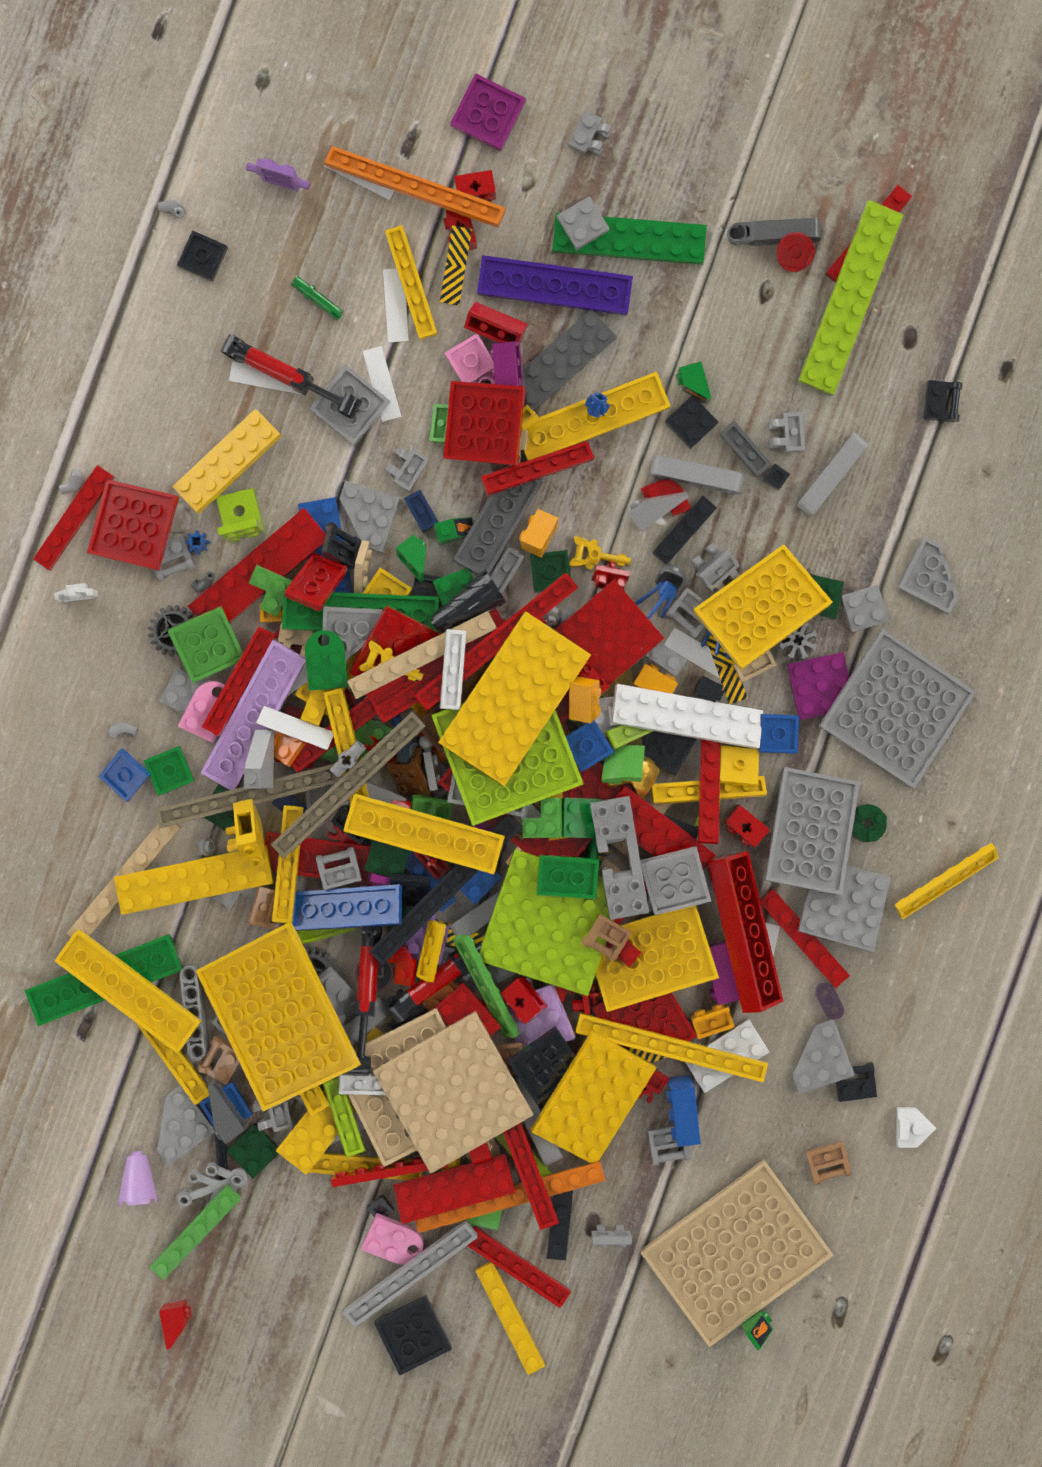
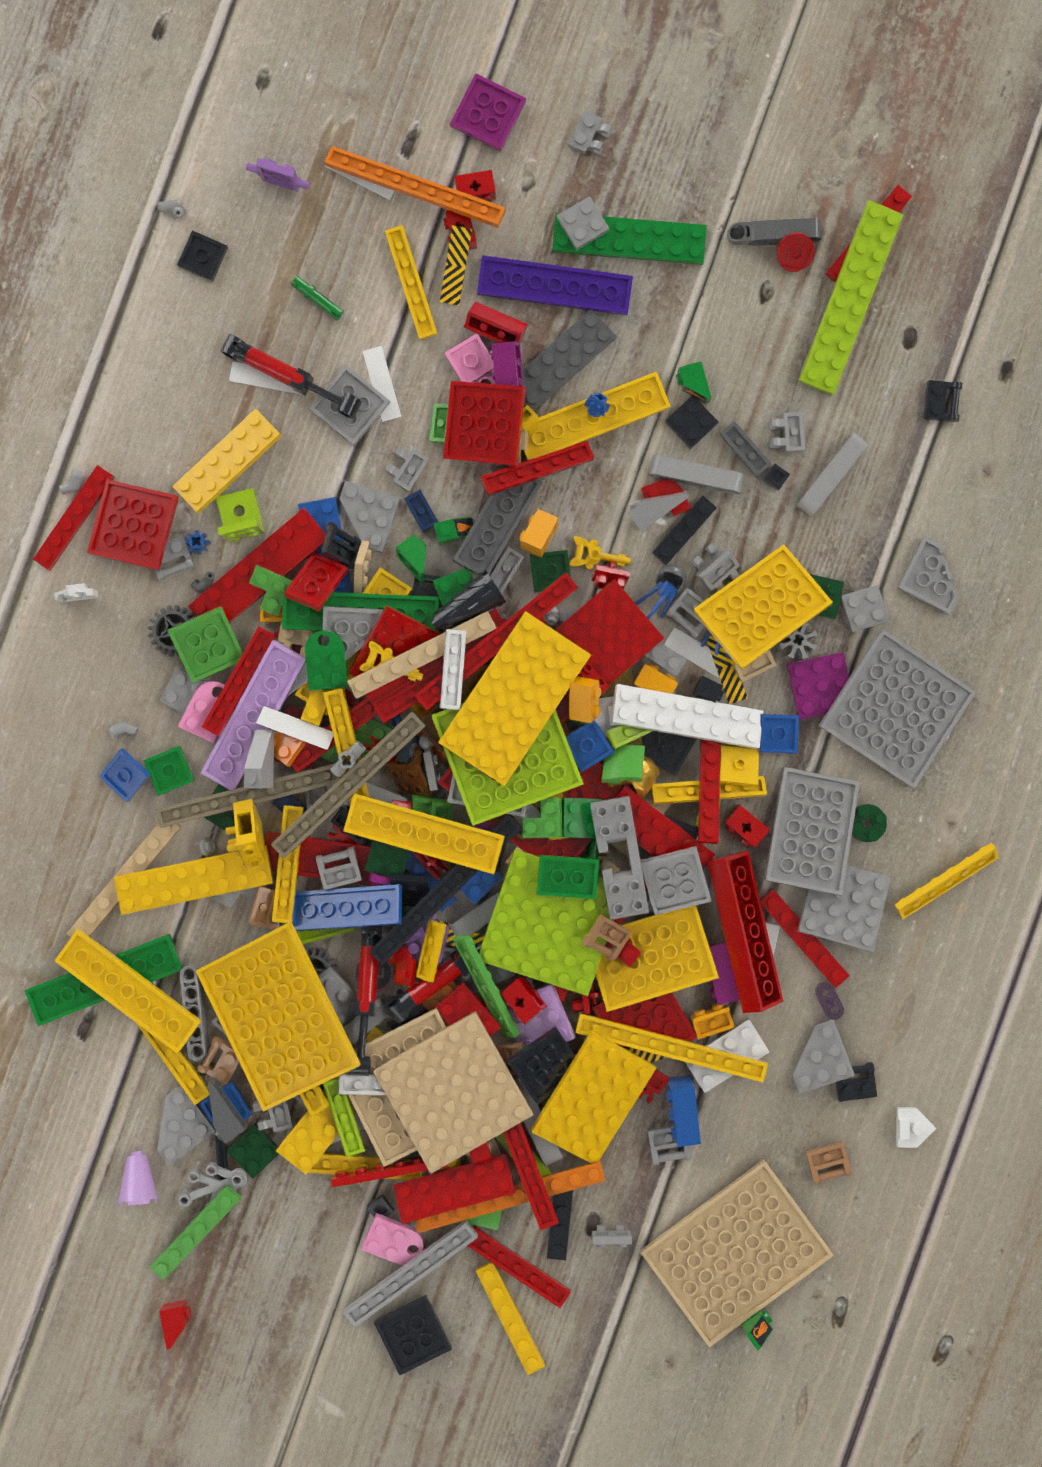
(395, 307): white sticker -> none

